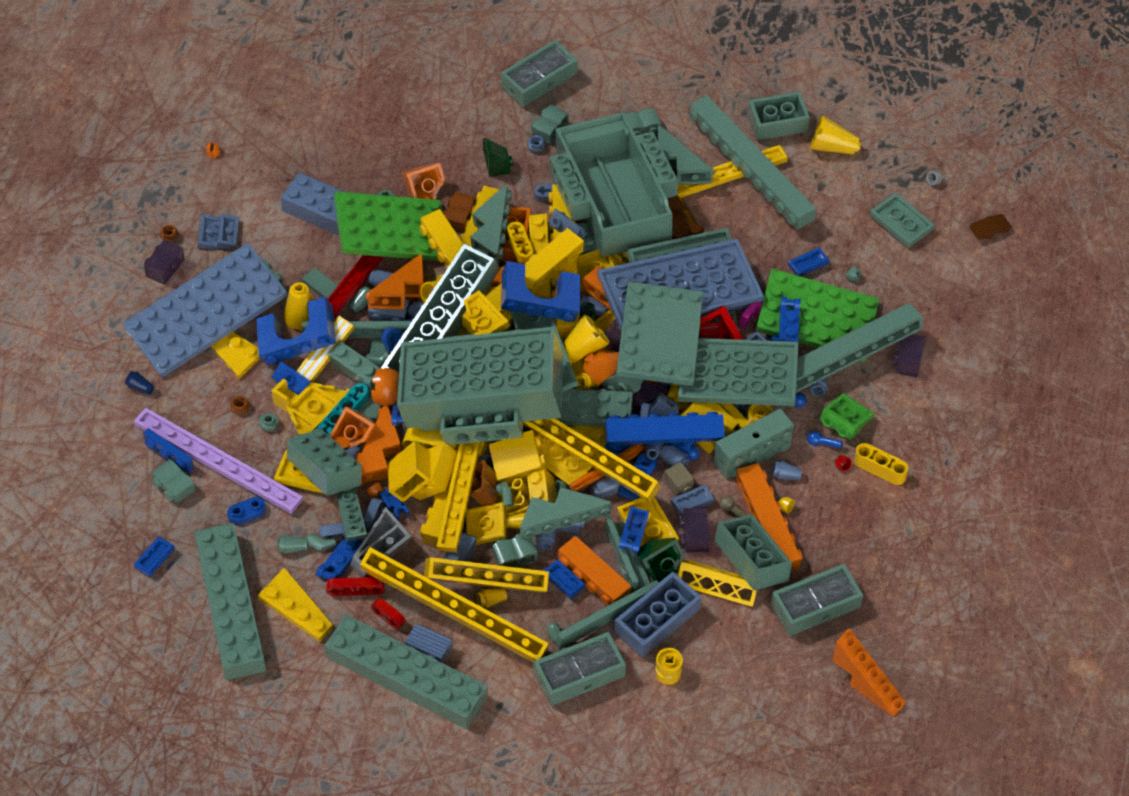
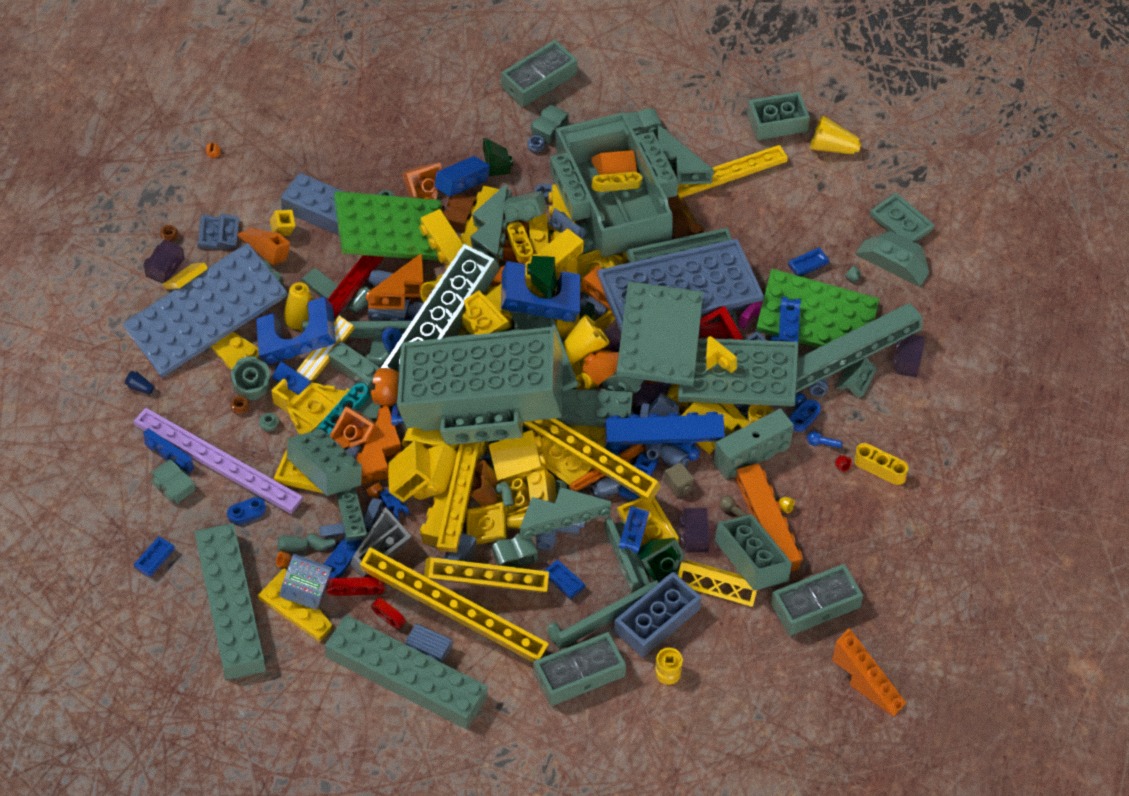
(185, 276): none -> yellow tile
(254, 368): none -> sand green brick
(268, 244): none -> orange slope
(282, 222): none -> yellow brick
(283, 559): none -> orange hinge
(305, 582): none -> sand blue slope
(462, 176): none -> blue brick
(490, 597): yellow cone -> none
(524, 206): none -> sand green brick
(543, 274): none -> dark green slope
(593, 571): orange brick -> none
(615, 162): none -> orange slope
(624, 181): none -> yellow beam
(696, 498): sand blue plate -> none
(719, 354): none -> yellow slope
(752, 162): sand green brick -> none
(785, 471): sand blue cone -> none
(802, 415): none -> blue plate
(846, 416): bright green plate -> none
(857, 377): none -> sand green panel
(896, 256): none -> sand green wedge
(930, 177): light grey hinge -> none
(989, 226): reddish brown slope -> none

